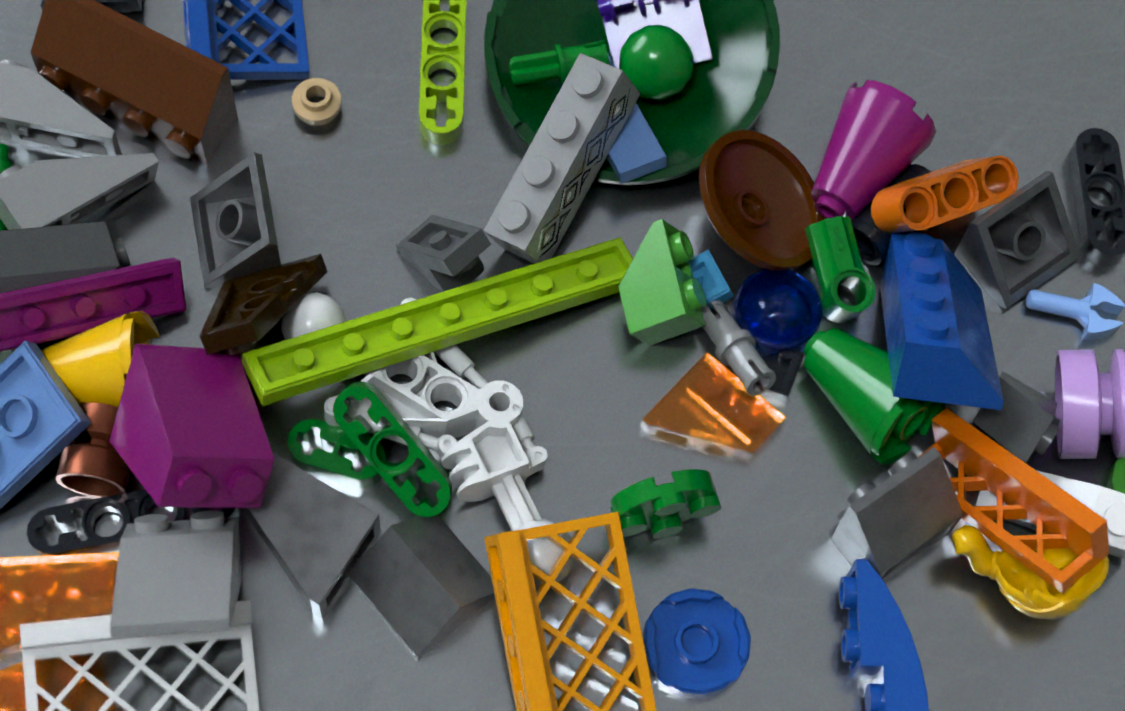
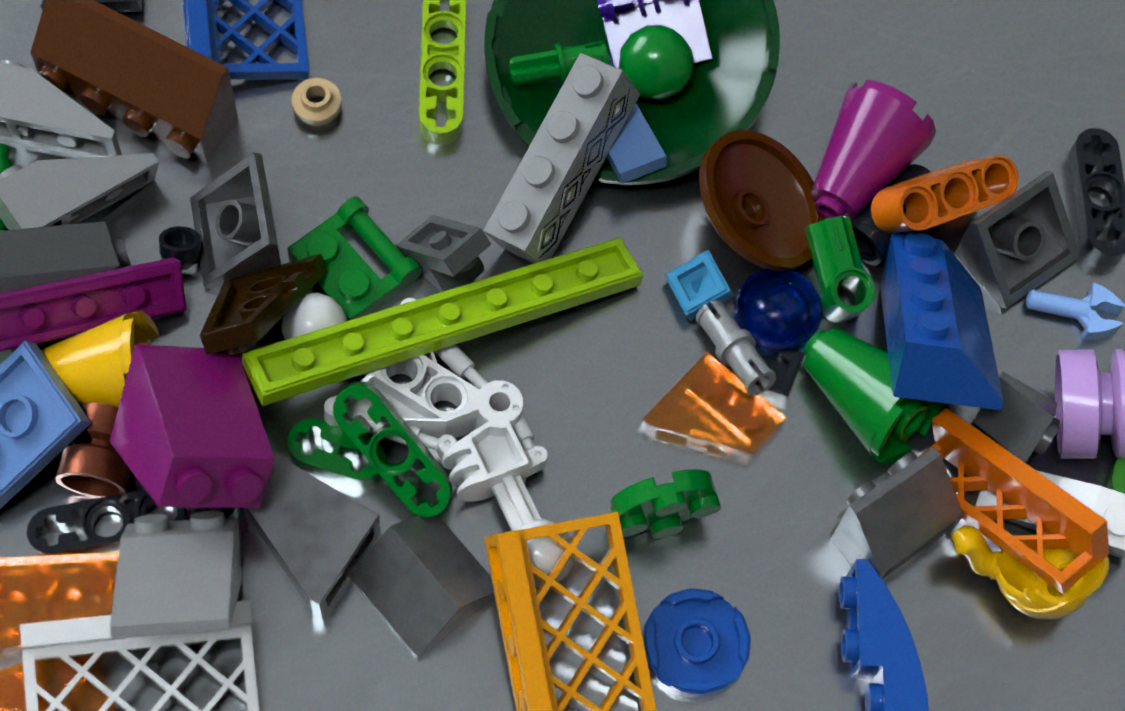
(181, 244): none -> black hinge
(348, 276): none -> green plate
(659, 287): bright green slope -> none

